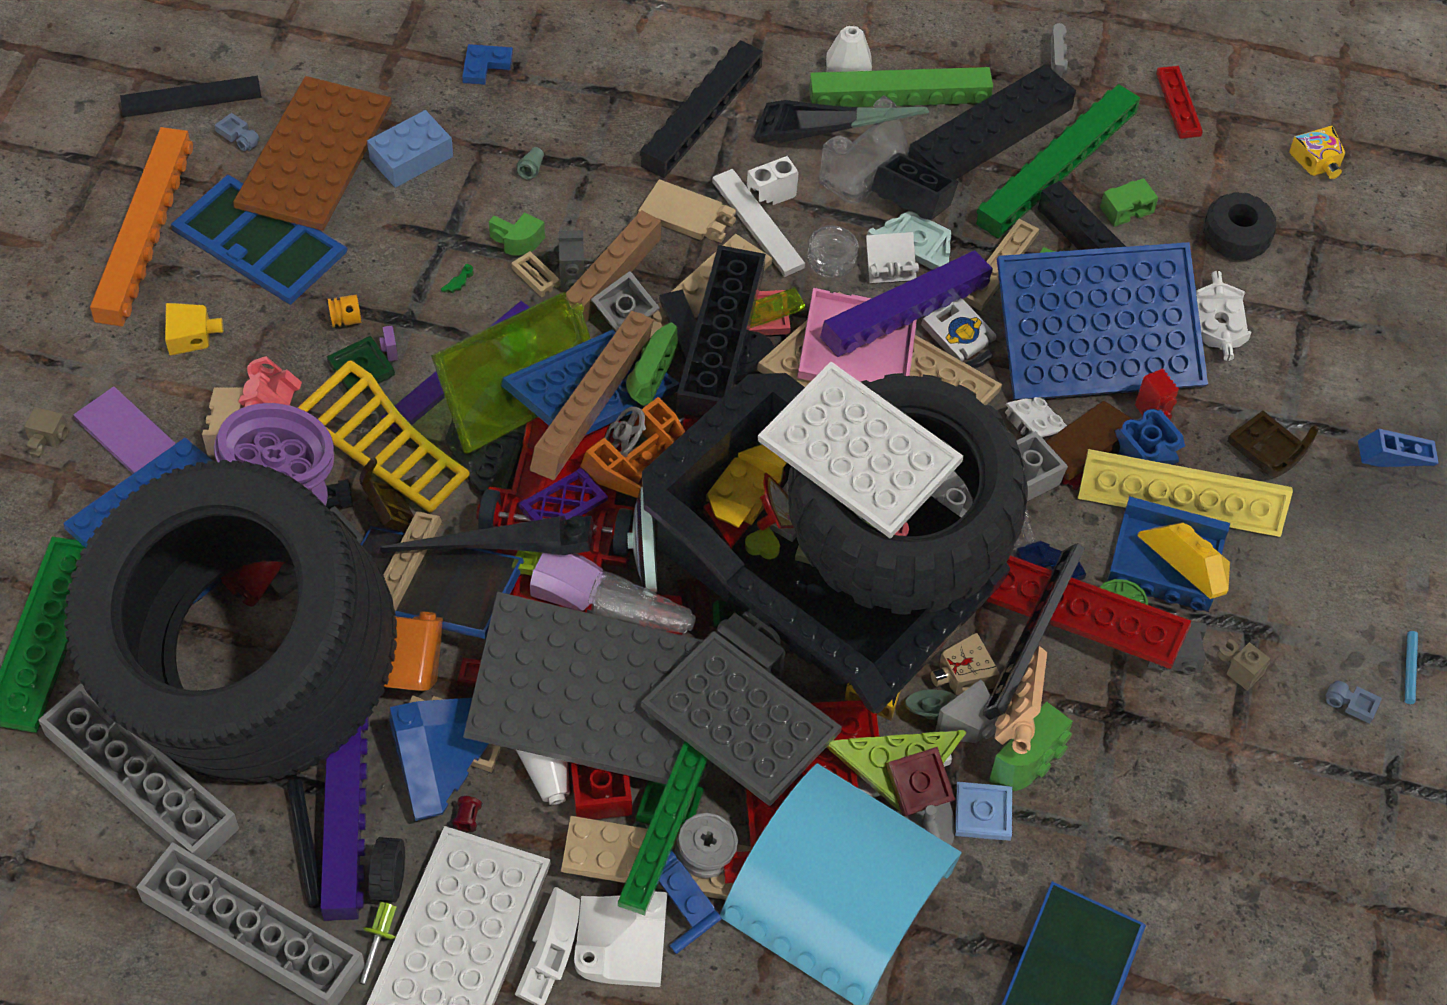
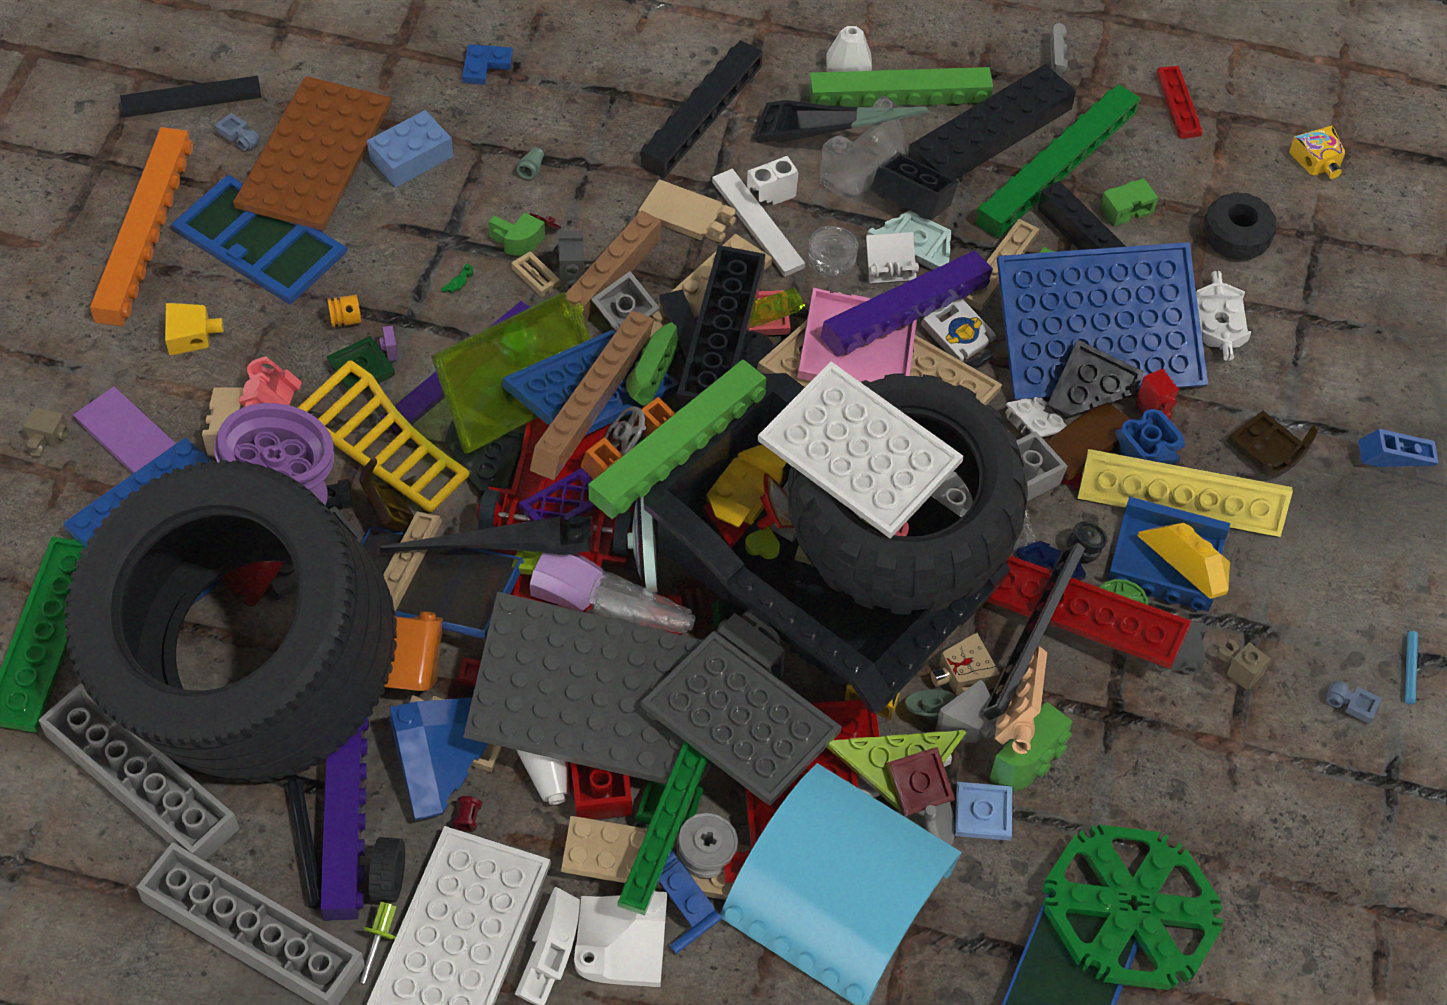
(549, 221): none -> dark red piece
(677, 439): none -> bright green brick
(1090, 537): none -> black wheel
(1092, 380): none -> black plate
(1149, 918): none -> green plate

